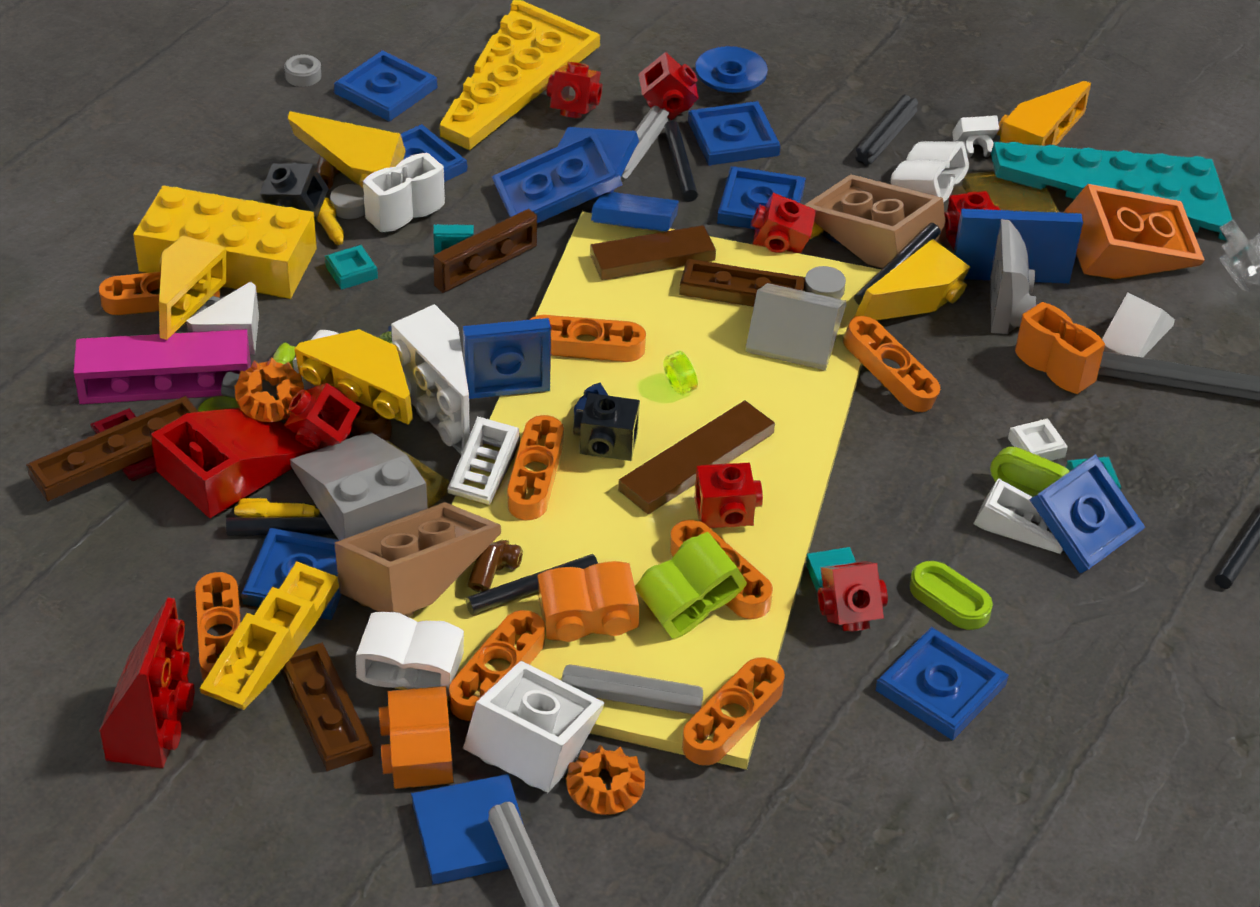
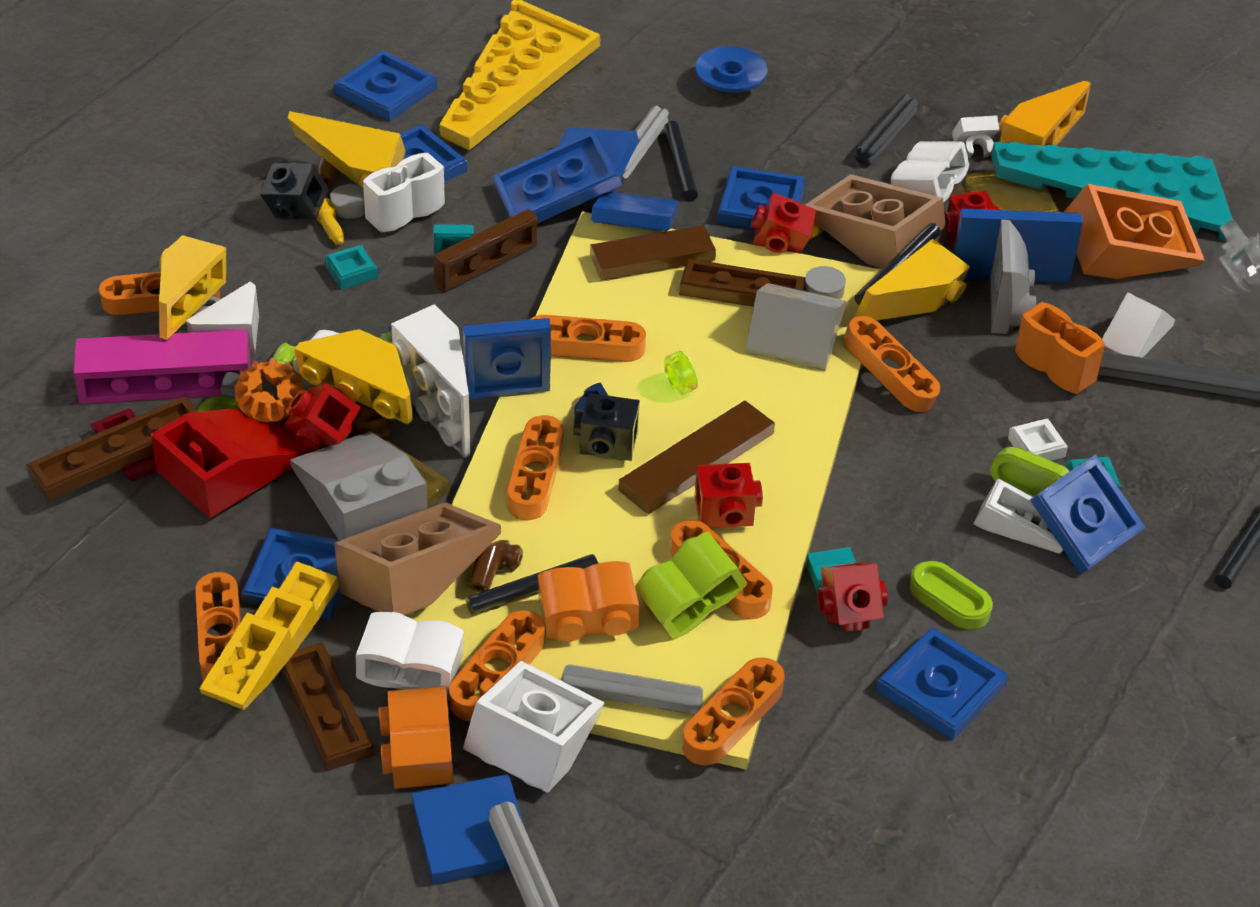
(150, 695): red slope -> none
(261, 240): yellow brick -> none
(261, 525): black bar -> none
(263, 508): yellow piece -> none
(302, 70): light grey tile -> none
(490, 433): white slope -> none
(586, 87): red brick -> none
(588, 788): orange gear -> none
(669, 85): red brick -> none
(733, 133): blue tile -> none

